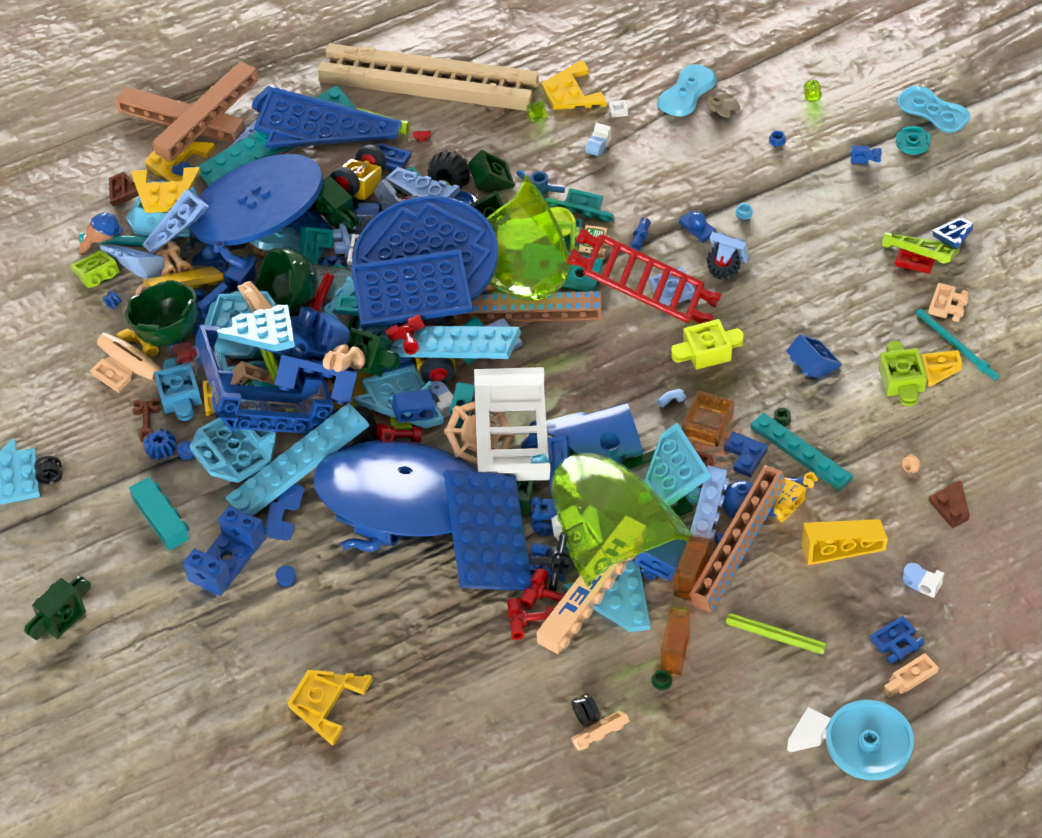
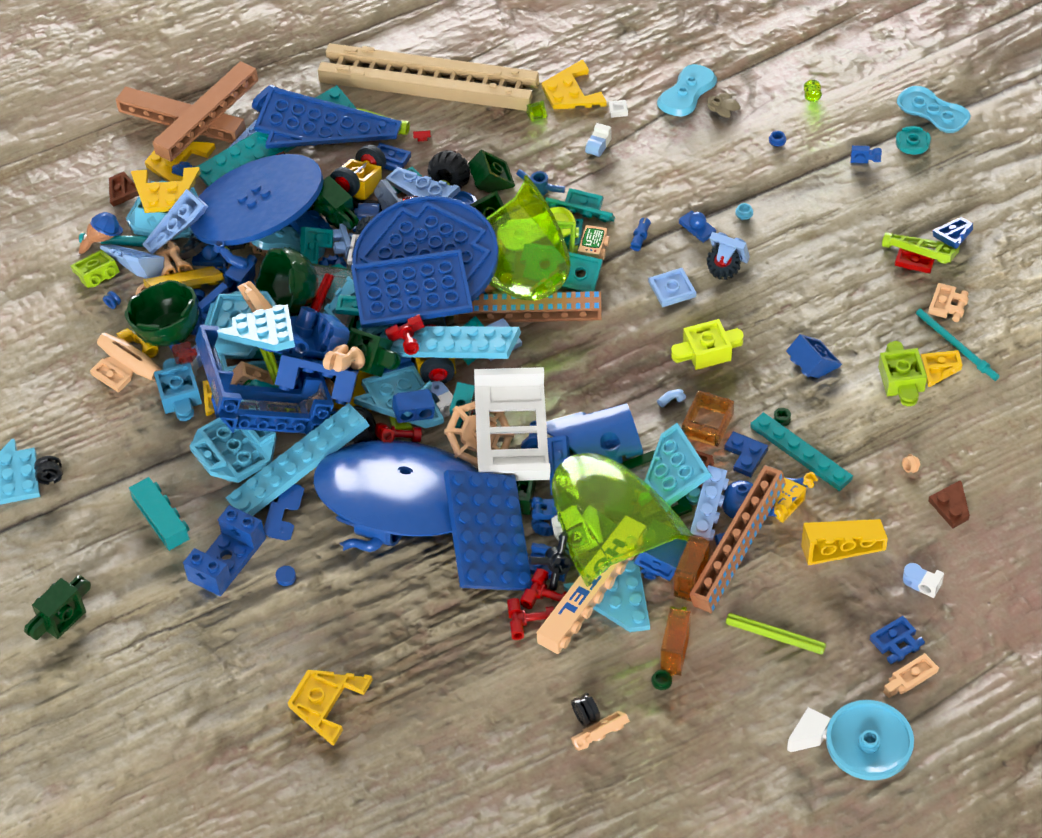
(145, 408): copper bar -> none
(160, 444): blue gear -> none
(184, 451): blue tile -> none
(538, 459): medium azure plate -> none
(576, 258): red bar -> none

